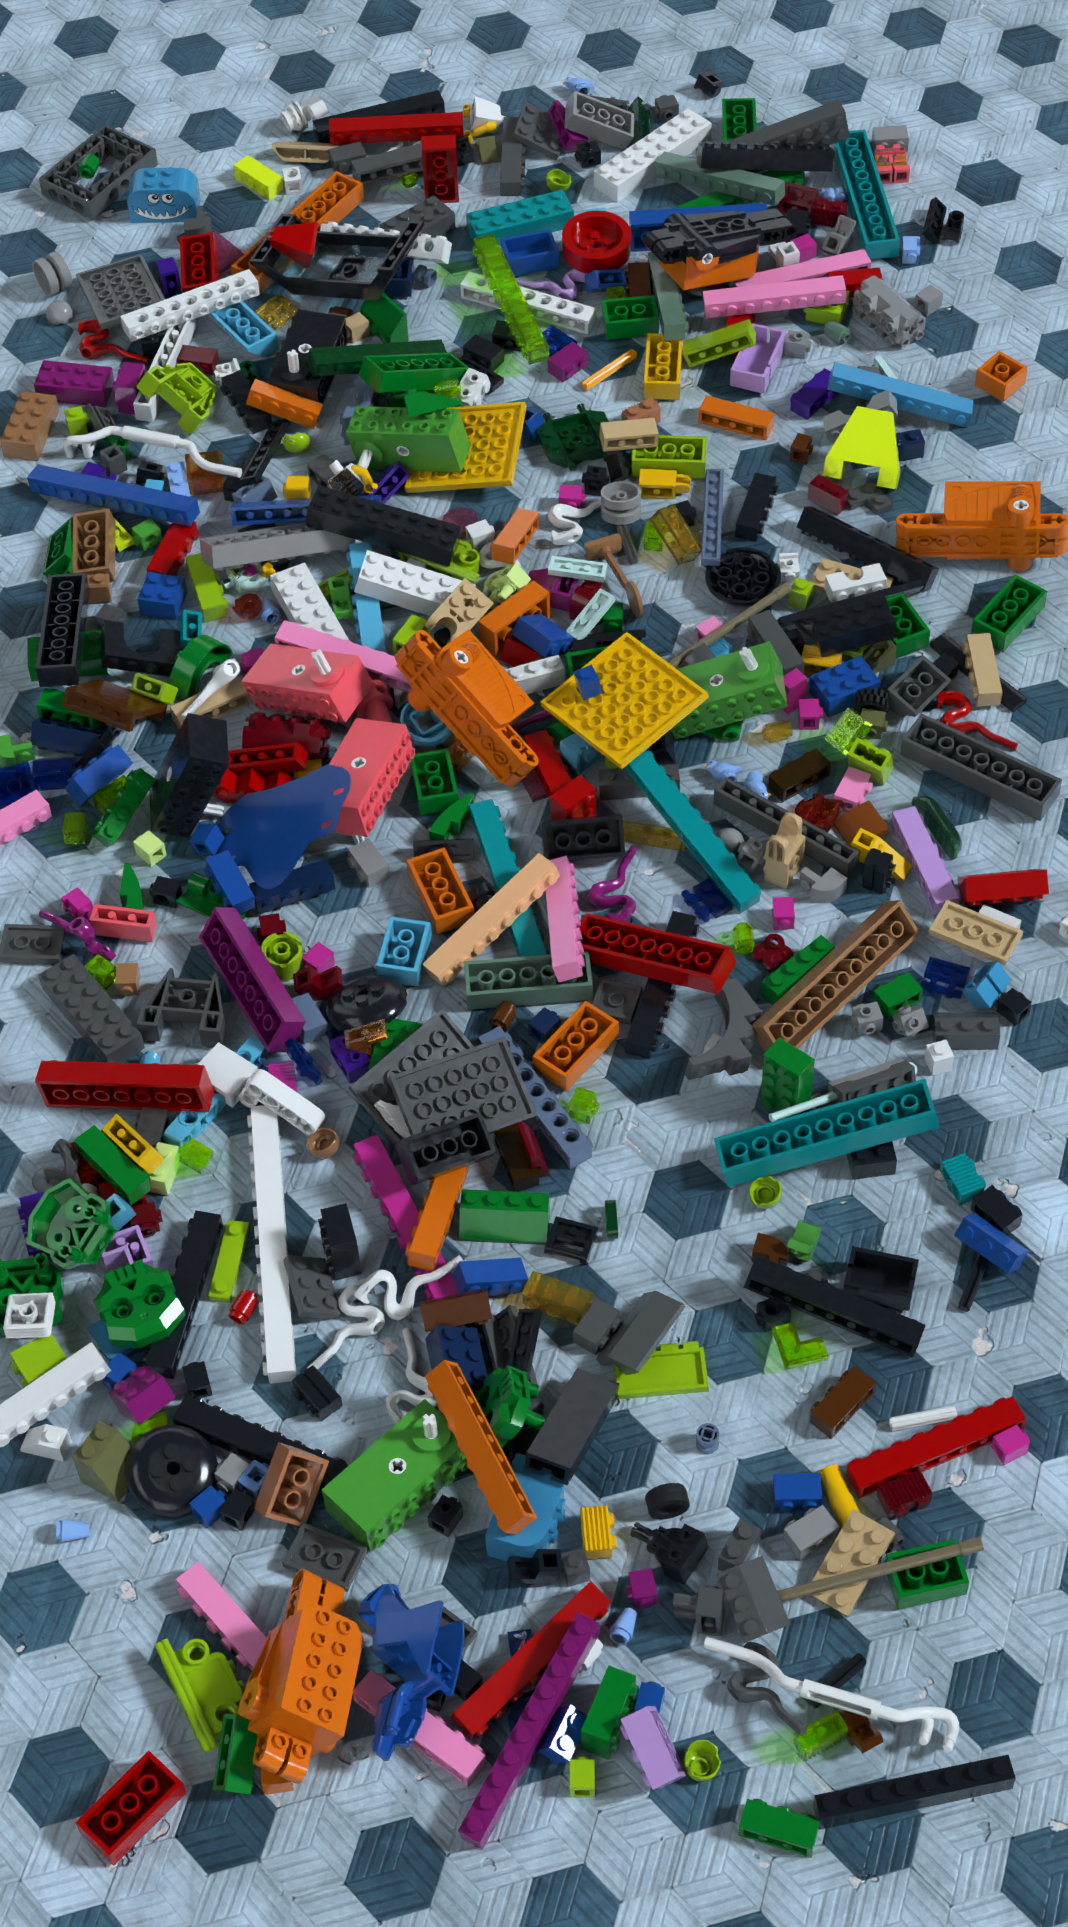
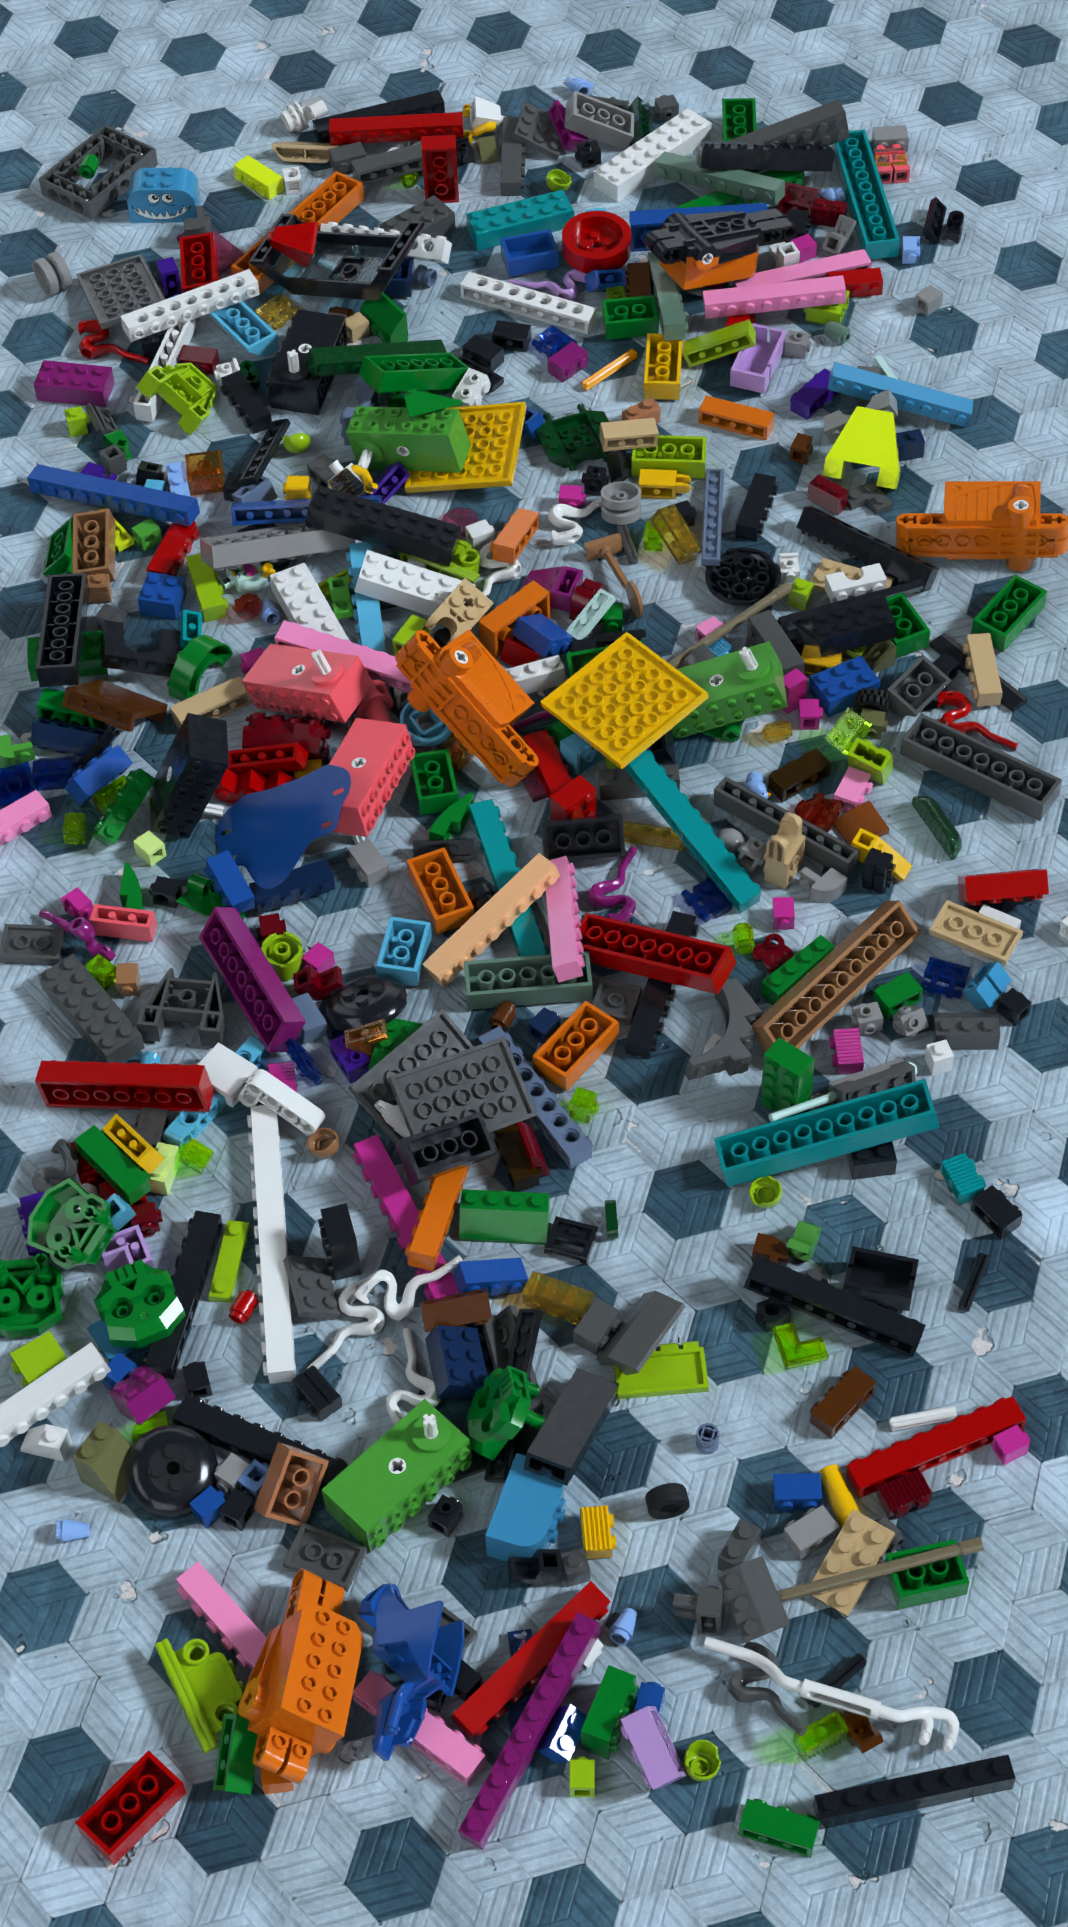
(29, 426): medium nougat brick -> none
(29, 1315): white brick -> none
(59, 312): light grey hair -> none
(125, 386): magenta brick -> none
(145, 436): white piece -> none
(154, 689): lime brick -> none
(207, 839): blue brick -> none
(221, 675): white animal -> none
(284, 404): orange brick -> none
(447, 388): clear neon green brick -> none
(480, 1448): orange brick -> none
(506, 583): yellowish green brick -> none
(510, 299): clear neon green brick -> none
(577, 568): light aqua plate -> none
(587, 682): blue brick -> none
(642, 1588): magenta brick -> none
(674, 1548): black brick -> none
(708, 83): black brick -> none
(722, 769): light blue animal -> none
(847, 1050): none -> dark pink brick
(893, 316): light grey brick -> none
(924, 858): lavender brick -> none
(991, 1243): blue brick -> none
(1001, 376): orange brick -> none

